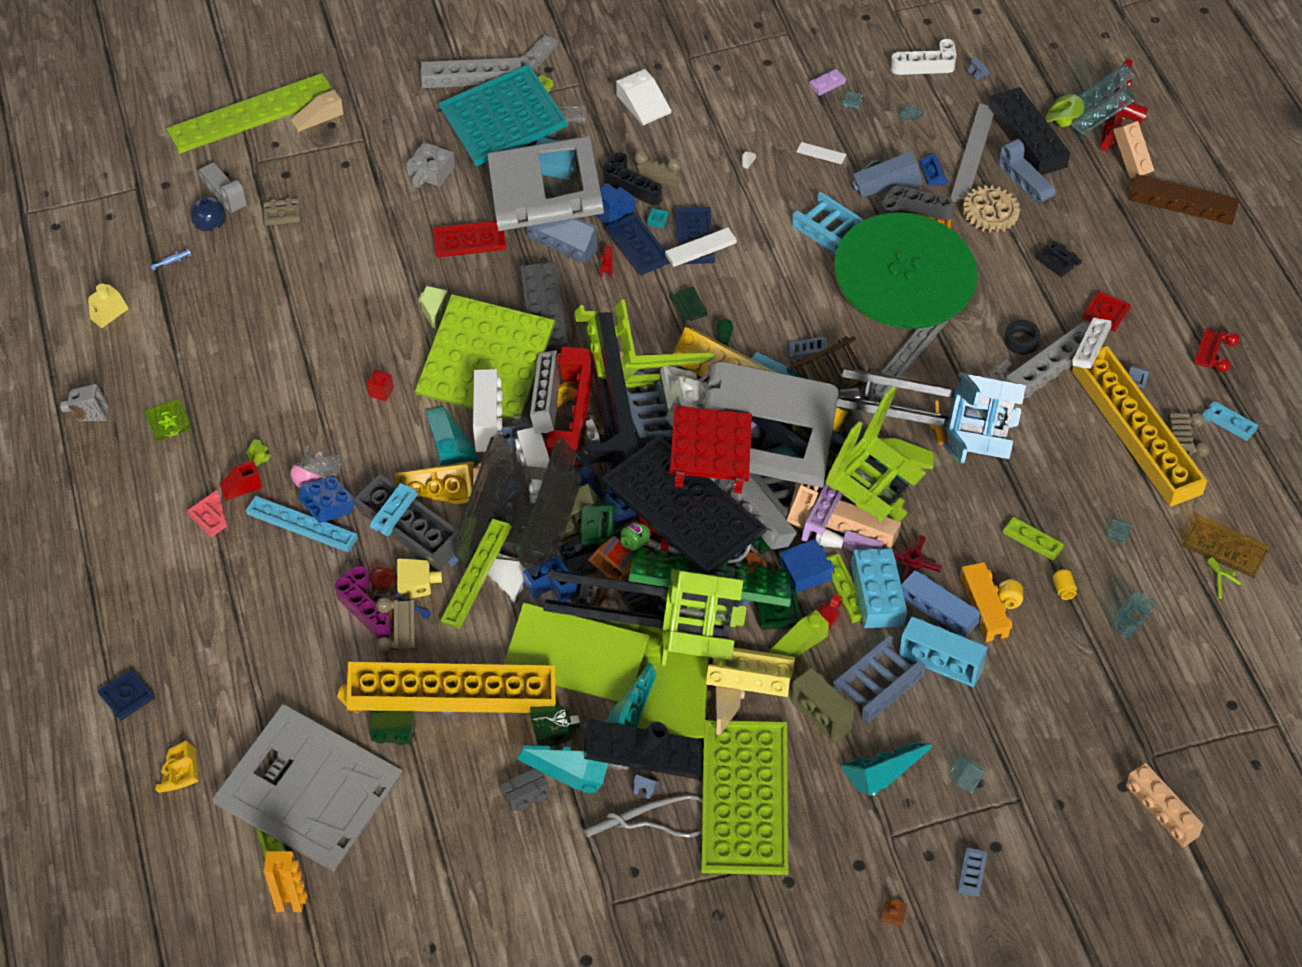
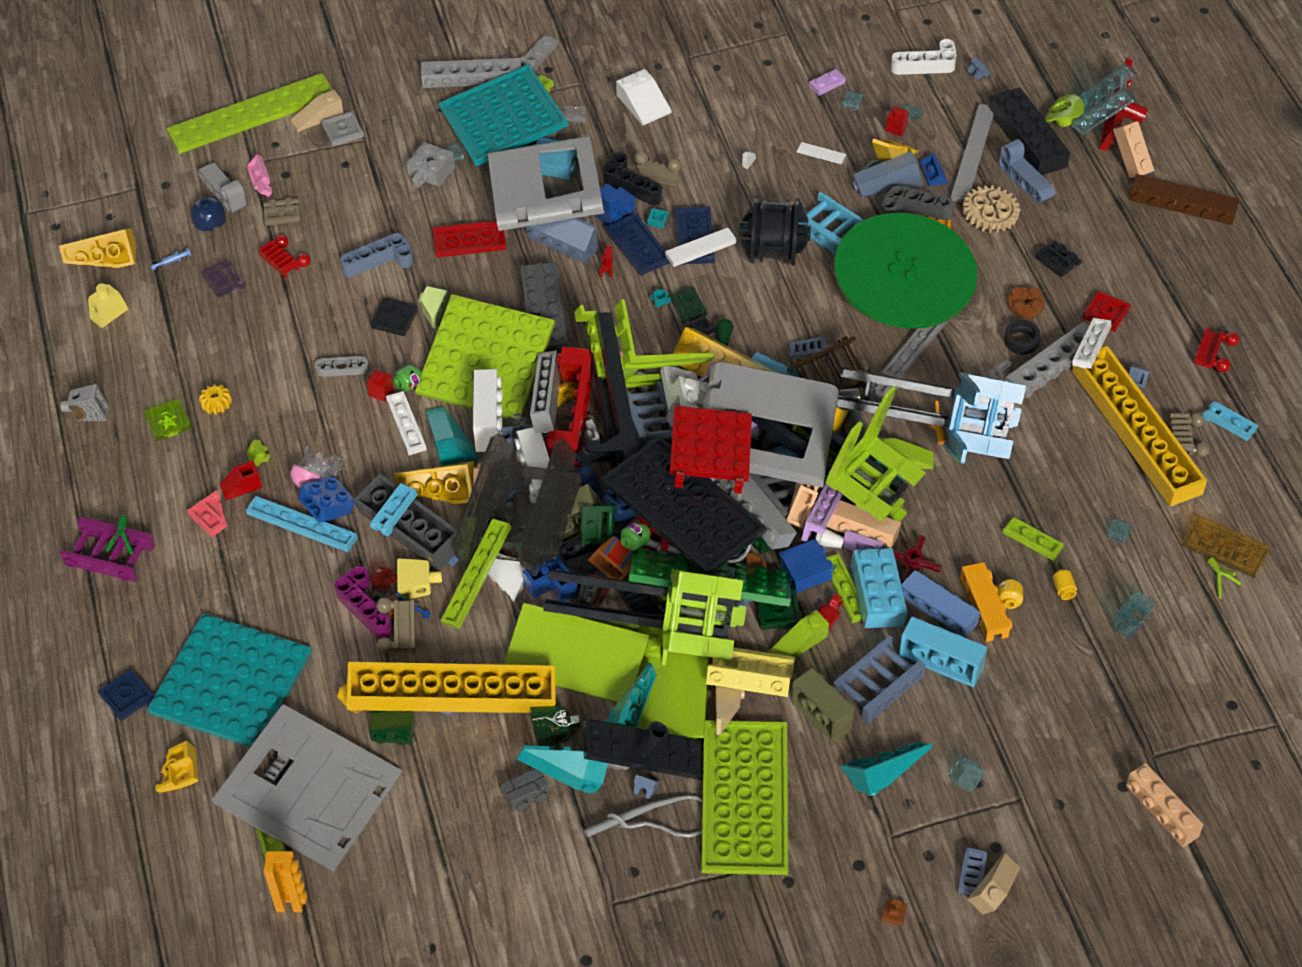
(105, 532): none -> magenta fence
(106, 250): none -> yellow wedge
(121, 532): none -> green plant
(215, 399): none -> yellow gear
(218, 281): none -> clear purple plate
(229, 680): none -> teal plate
(259, 175): none -> bright pink hinge
(282, 262): none -> red gear
(342, 128): none -> light grey tile
(354, 370): none -> light grey beam
(376, 254): none -> sand blue beam
(394, 317): none -> black plate
(406, 423): none -> white plate
(407, 378): none -> bright green head
(458, 155): none -> clear light blue tile
(660, 297): none -> teal plate
(702, 325): none -> black plate
(774, 230): none -> black wheel
(888, 149): none -> yellow wedge
(897, 121): none -> red brick
(995, 885): none -> tan slope
(1021, 294): none -> dark orange plate

